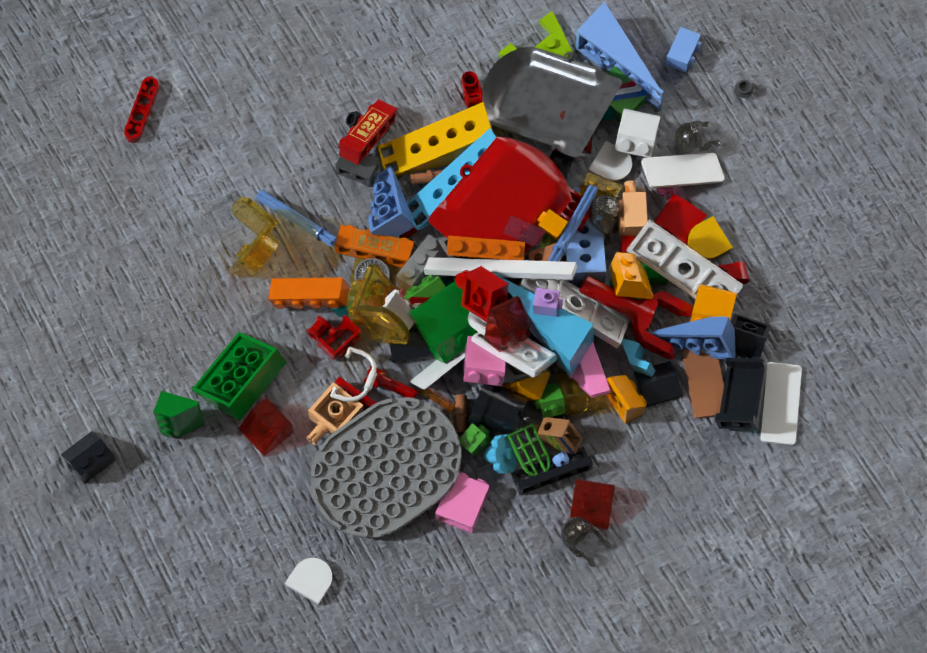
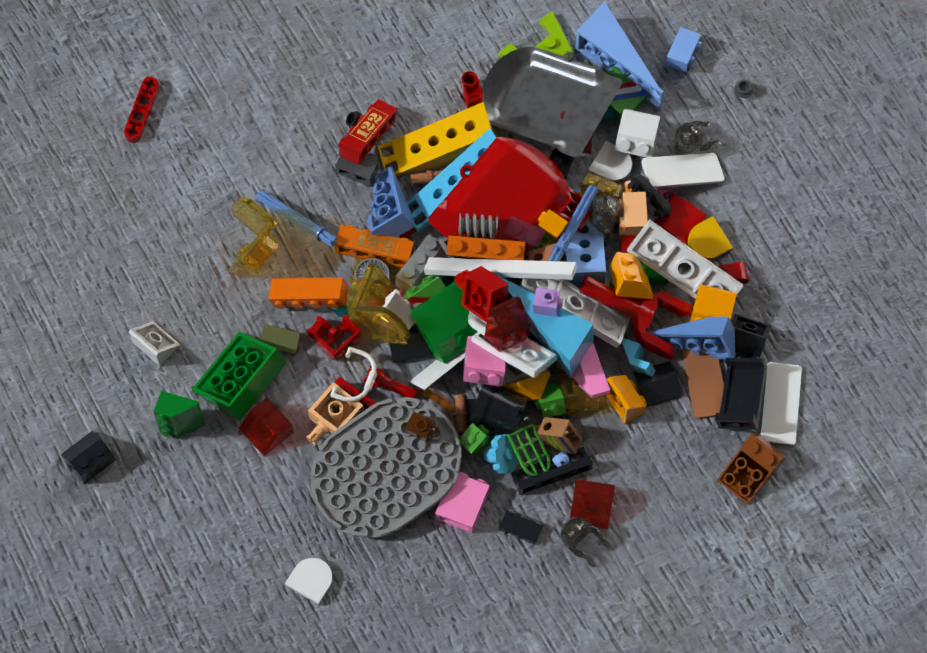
(154, 341): none -> white slope
(282, 339): none -> olive slope
(420, 427): none -> reddish brown brick
(478, 226): none -> light grey piece
(521, 527): none -> black tile
(662, 207): none -> black piece
(751, 468): none -> dark orange slope

